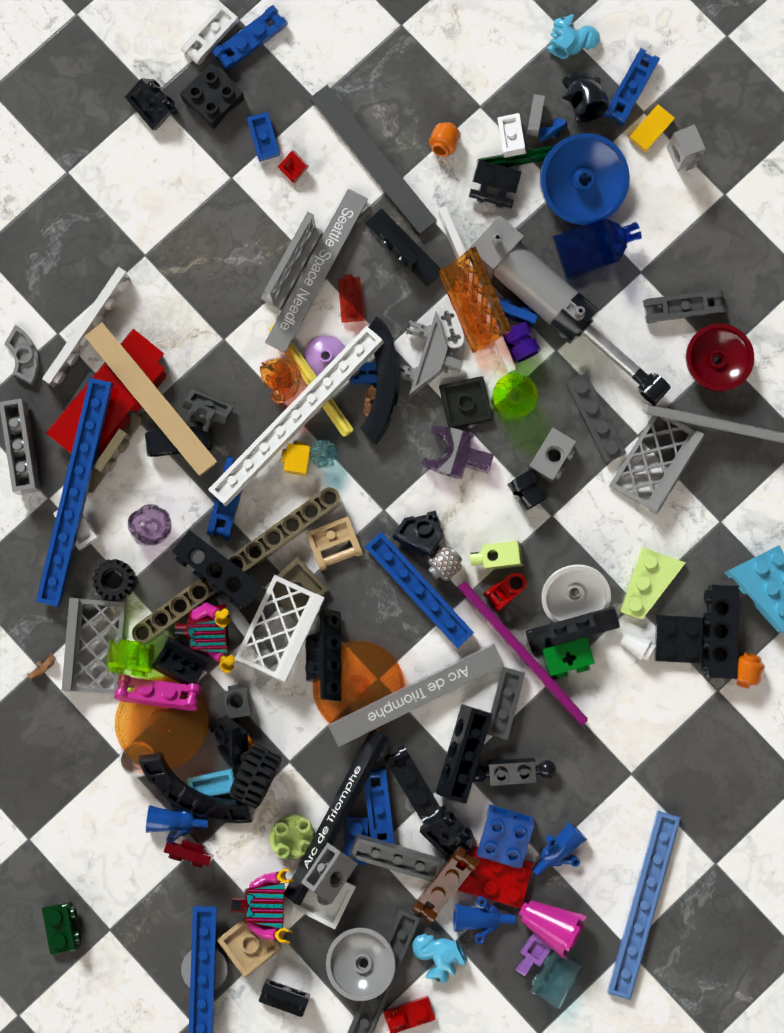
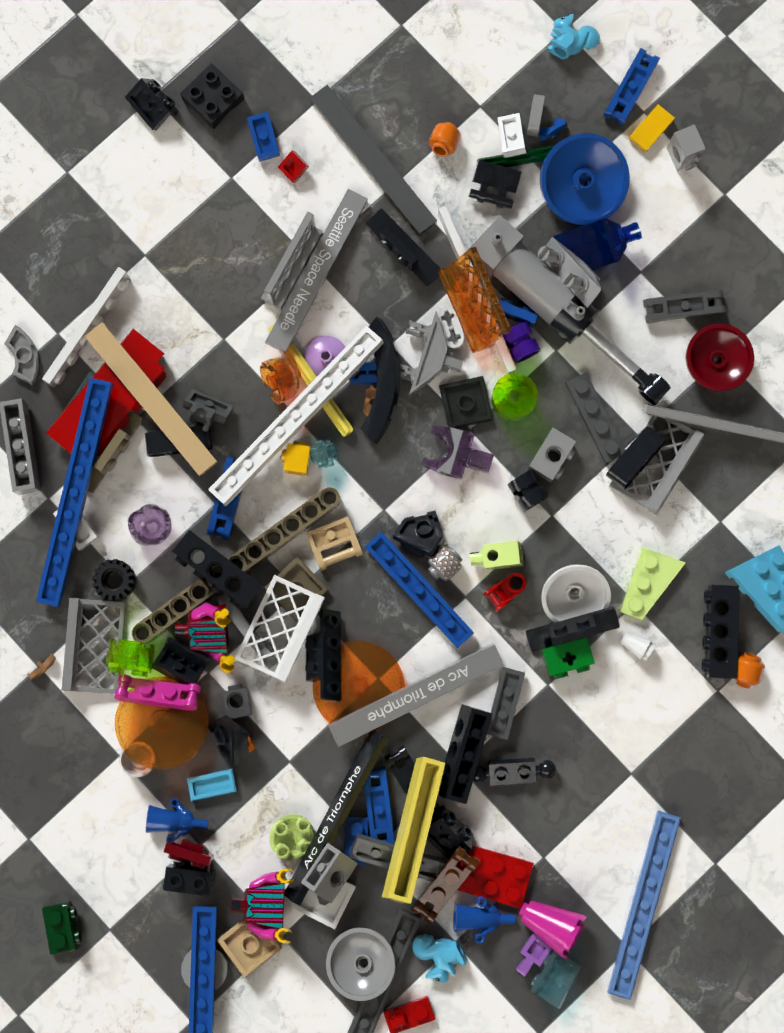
(188, 879): none -> black bracket
(189, 799): black tile -> none
(210, 33): white plate -> none
(250, 38): blue plate -> none
(255, 776): black tyre -> none
(284, 997): black bracket -> none
(350, 299): clear red hinge -> none
(413, 830): none -> light yellow brick
(505, 836): blue bracket -> none
(522, 653): magenta tile -> none
(560, 847): blue piece -> none
(572, 270): none -> light grey connector
(585, 96): black piece -> none
(636, 457): none -> black beam
(678, 639): black plate -> none

